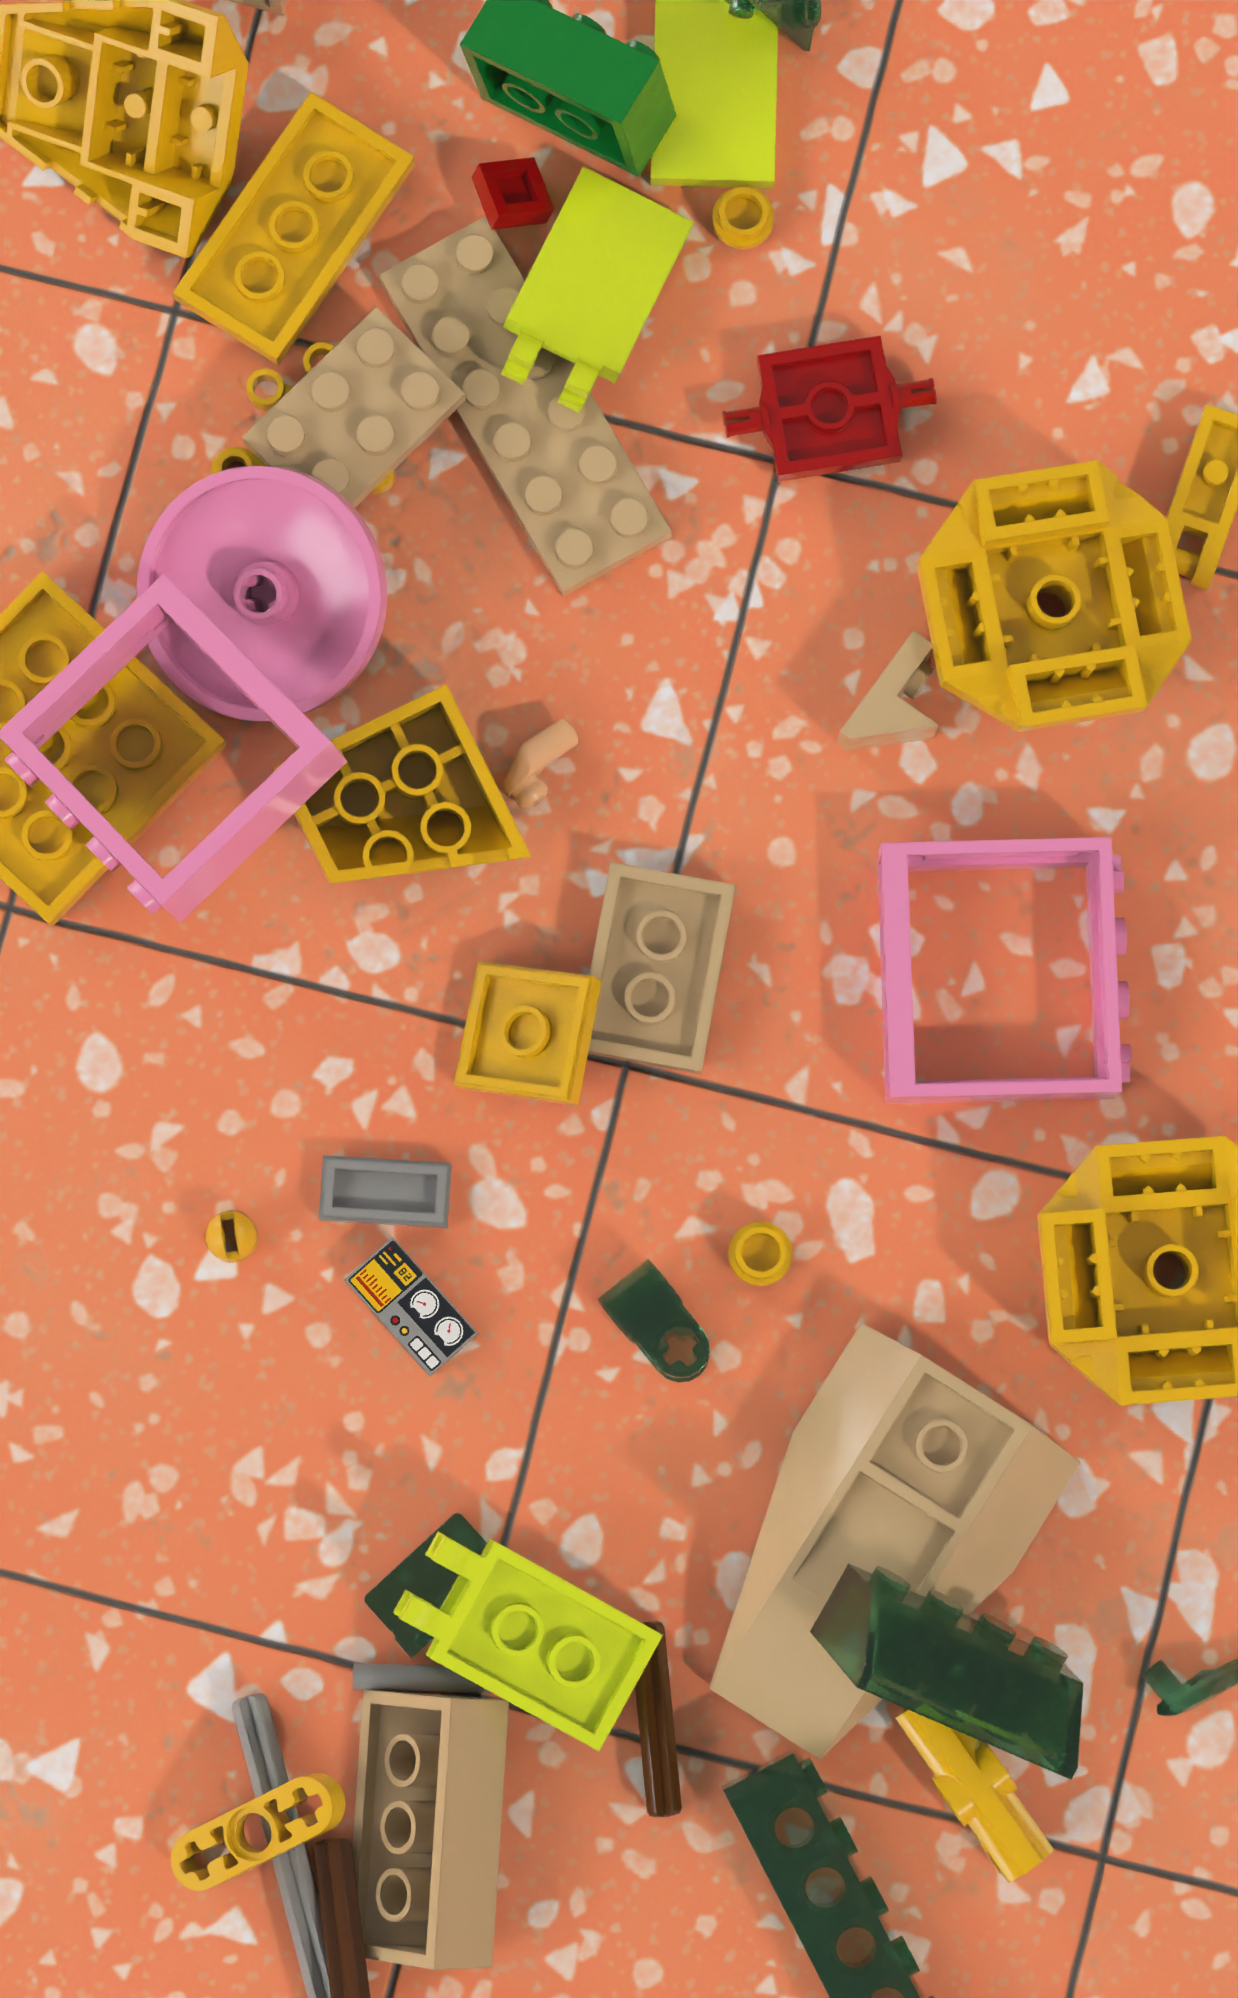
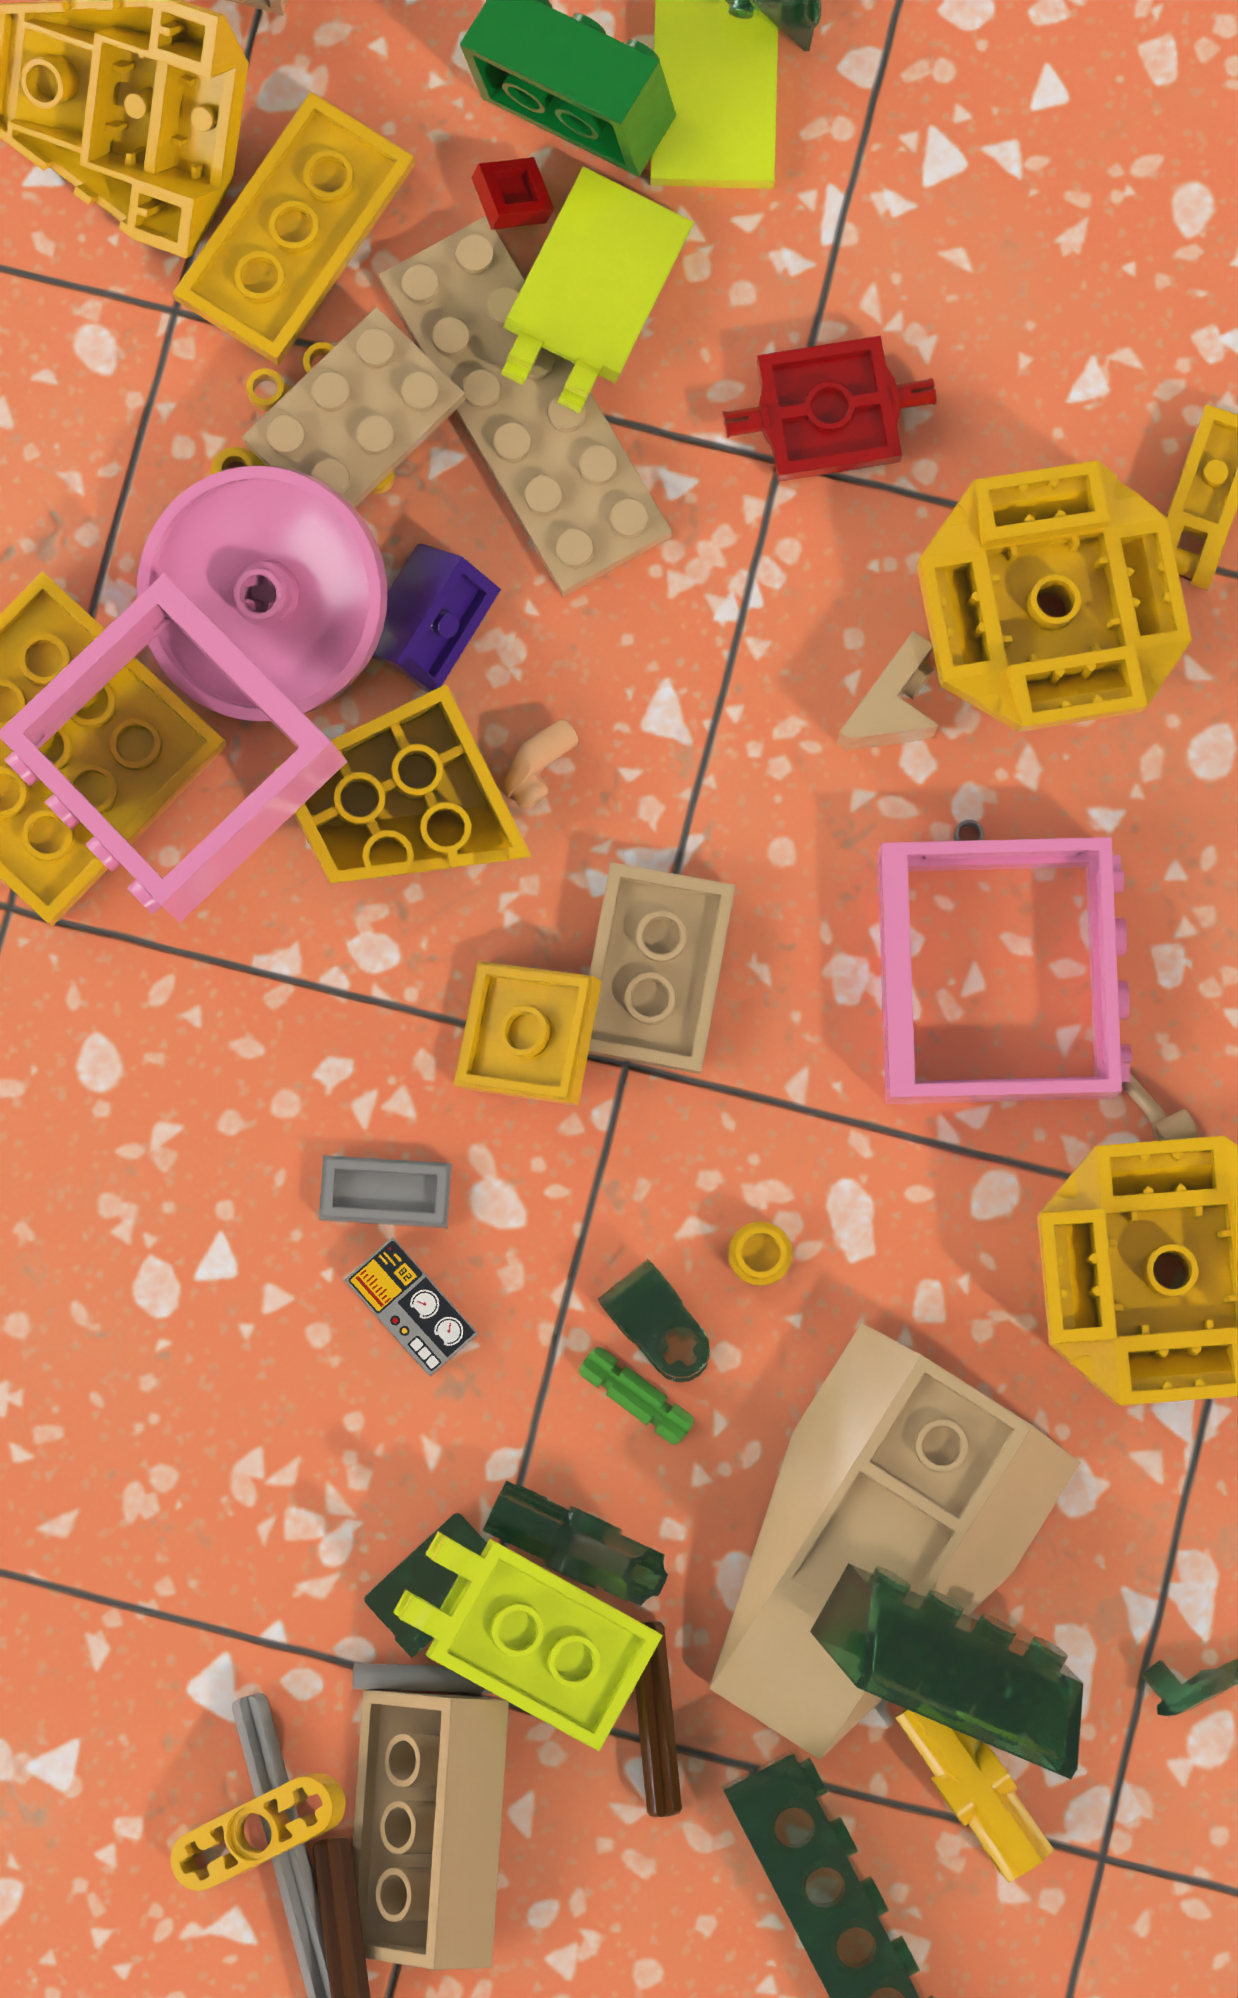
(245, 1233): yellow hinge -> none
(432, 615): none -> dark purple panel
(577, 1544): none -> clear green piece
(636, 1395): none -> bright green axle
(743, 217): yellow plate -> none
(972, 823): none -> light grey piece
(1172, 1127): none -> tan hand

